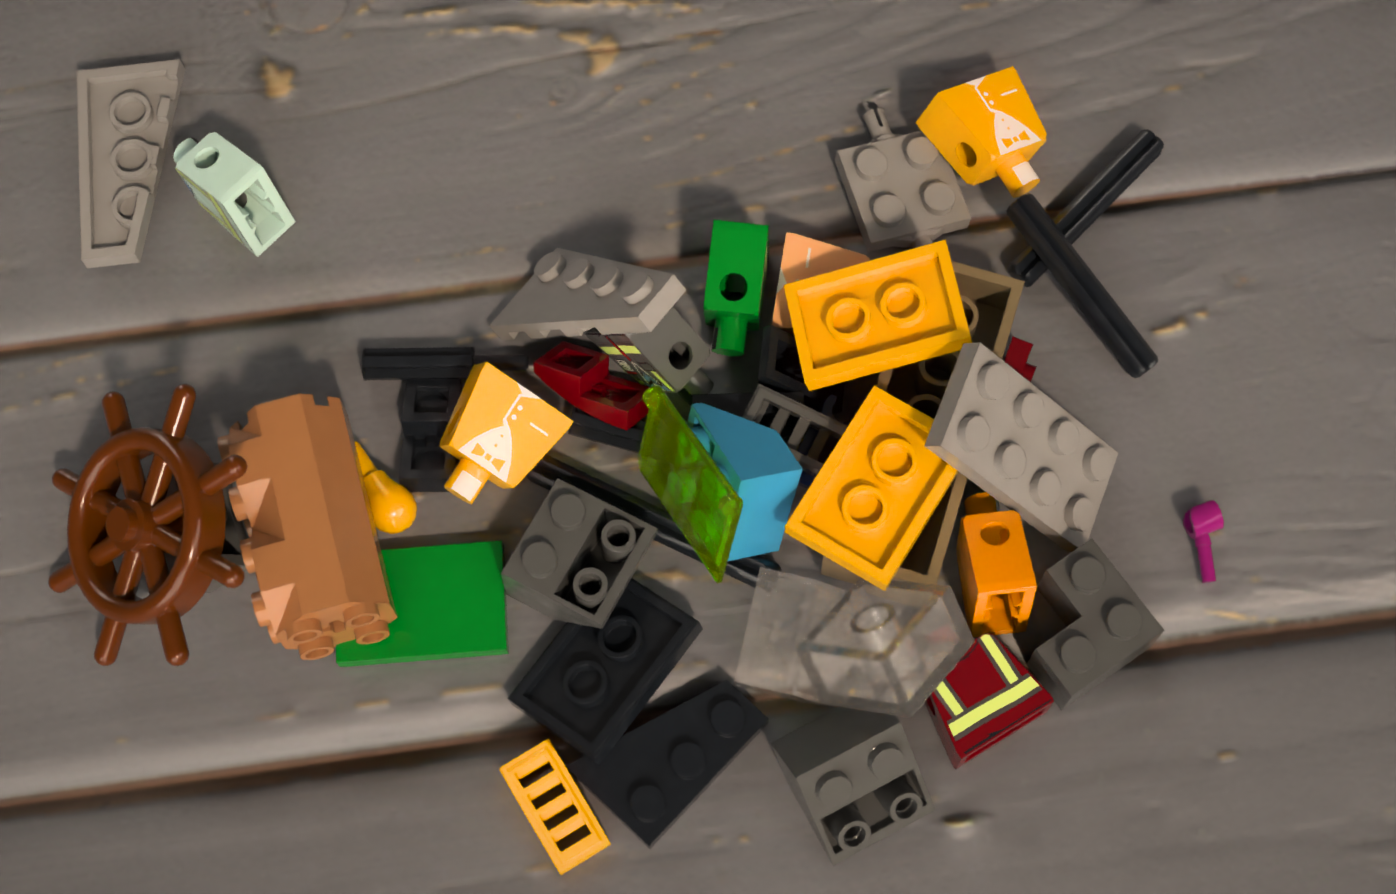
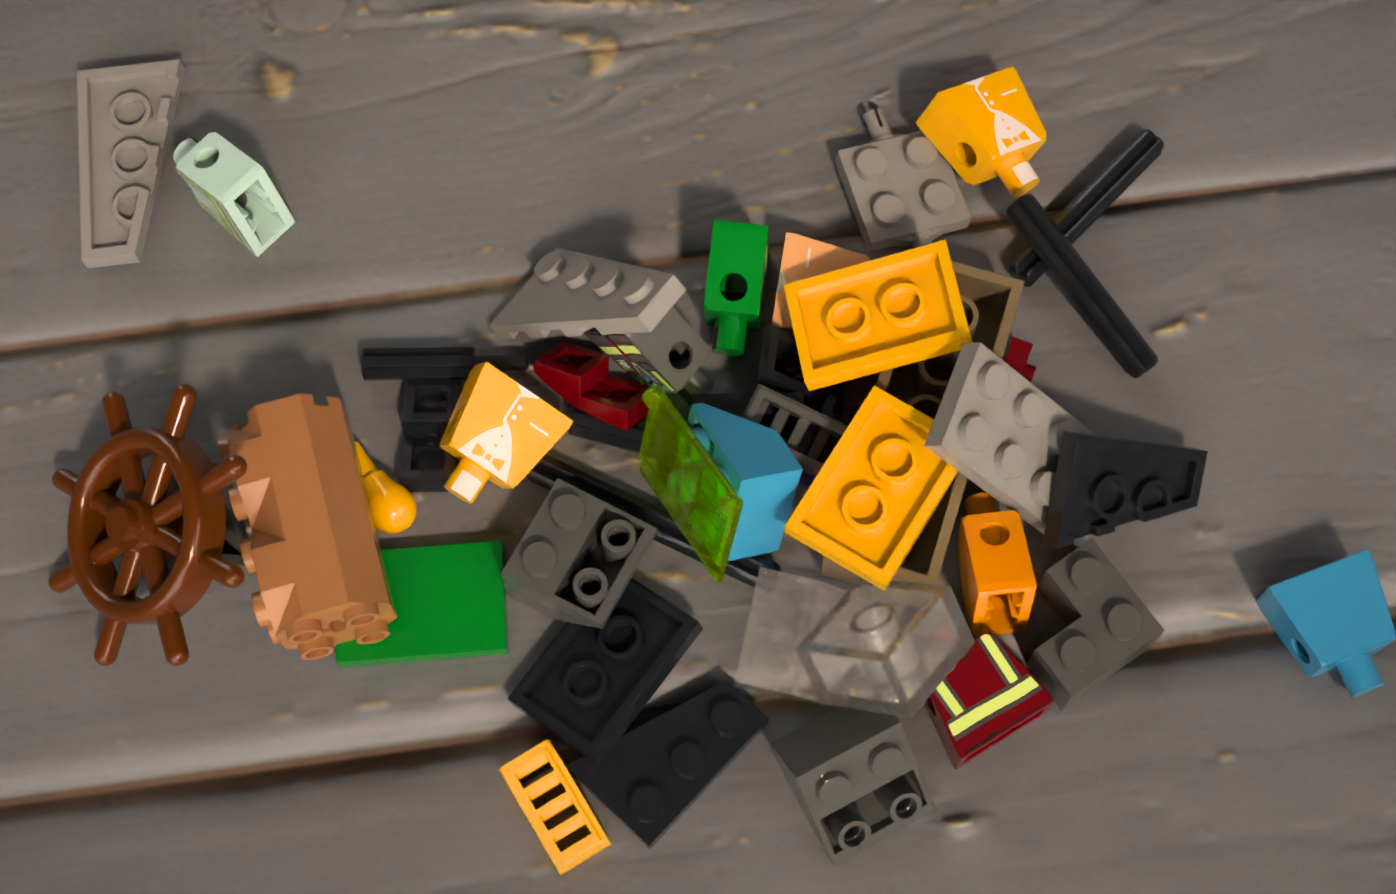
(1118, 481): none -> black wing
(1198, 524): magenta hand -> none
(1333, 620): none -> dark azure torso

